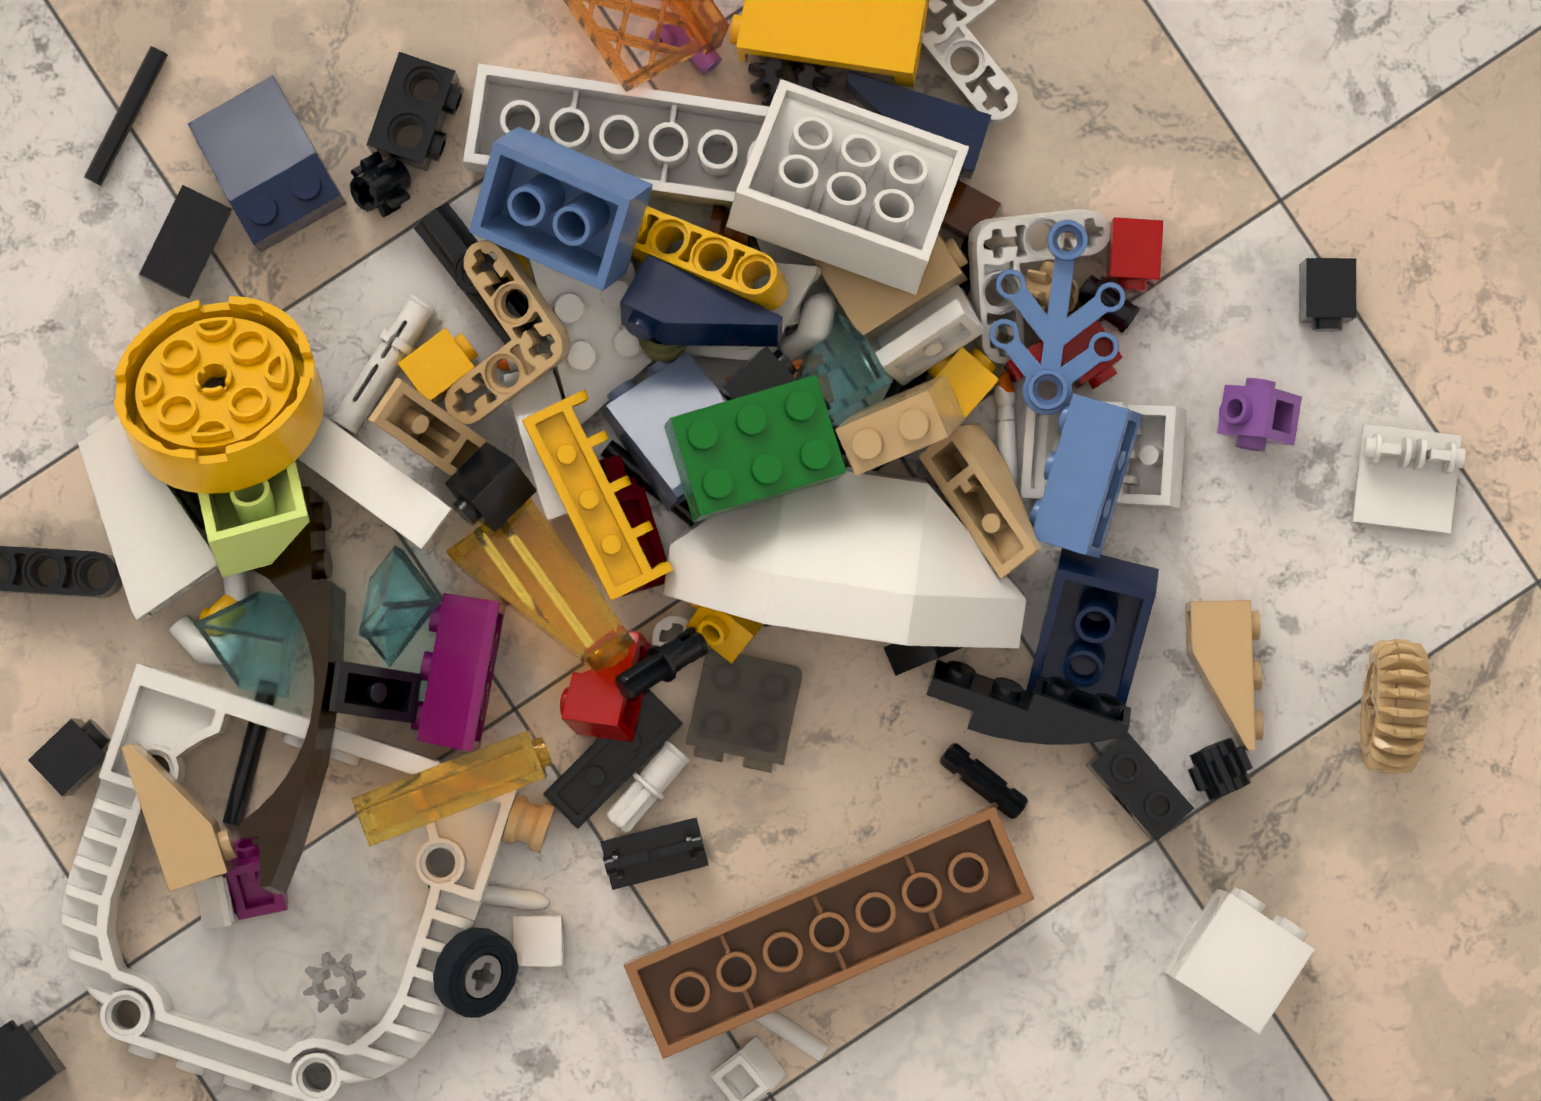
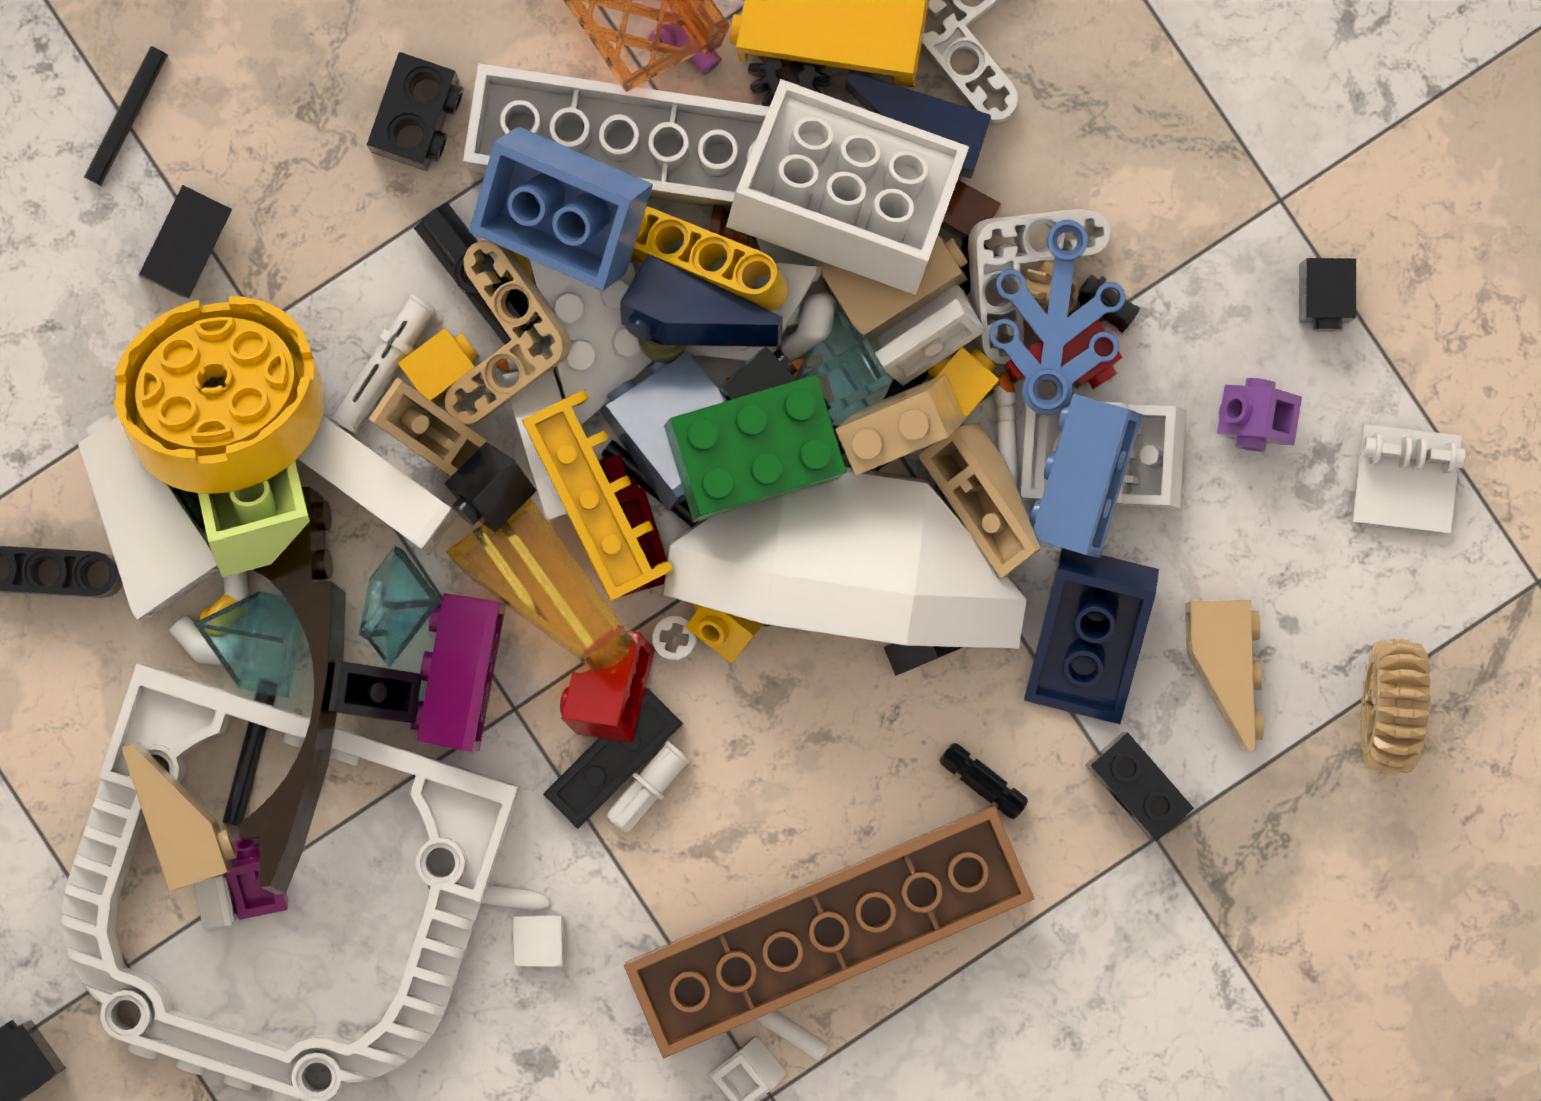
(72, 755): black brick -> none
(266, 164): slope -> none
(330, 996): light grey gear -> none
(380, 184): black gear -> none
(452, 787): clear yellow slope -> none
(454, 968): black bush -> none
(528, 823): tan wheel -> none
(654, 853): black hinge -> none
(662, 663): black axle -> none
(744, 710): clear smoke bracket -> none
(1047, 715): black slope -> none
(1134, 253): red brick -> none
(1220, 769): black gear -> none
(1240, 957): white brick -> none

